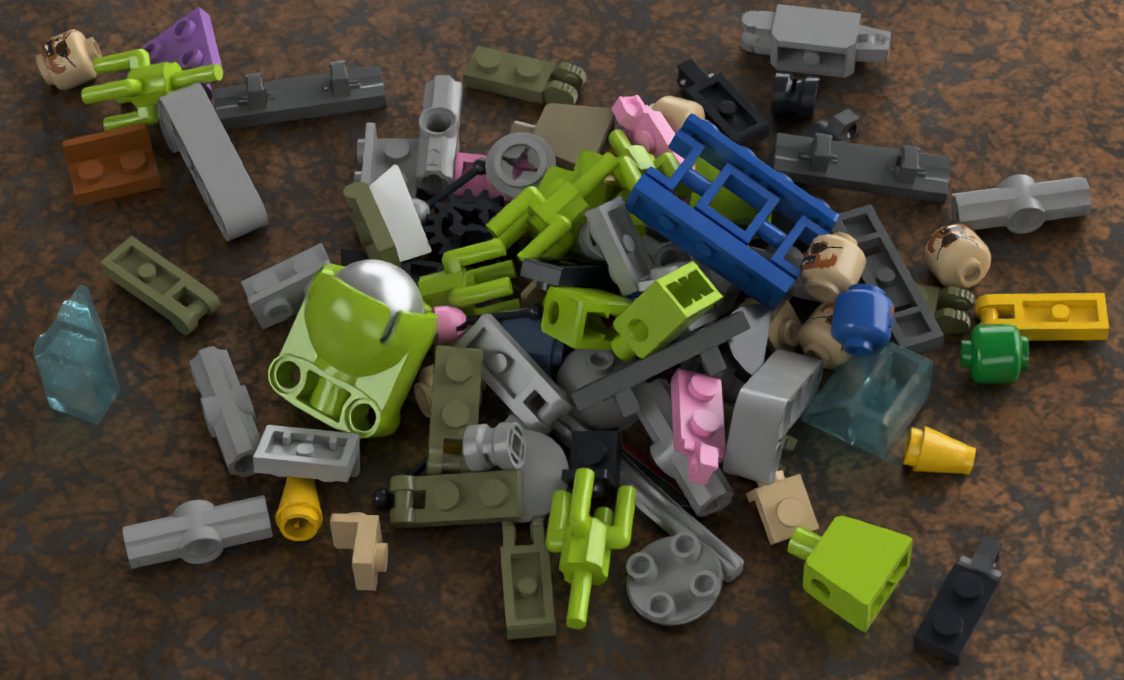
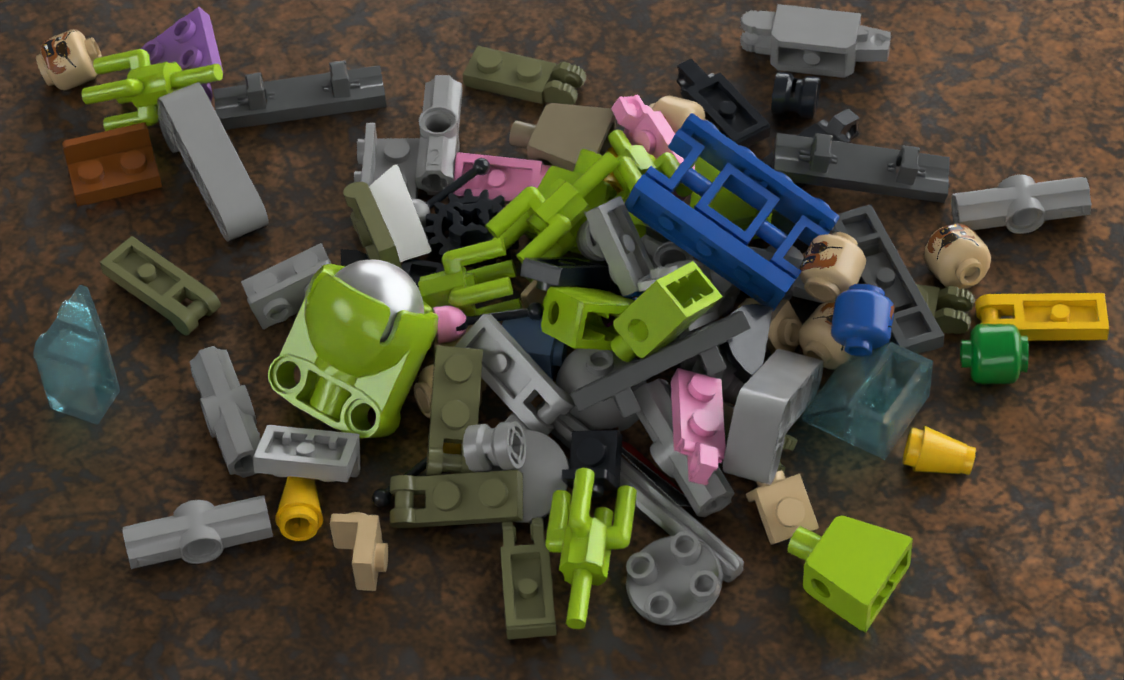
(511, 150): light grey gear -> none
(961, 604): black hinge -> none

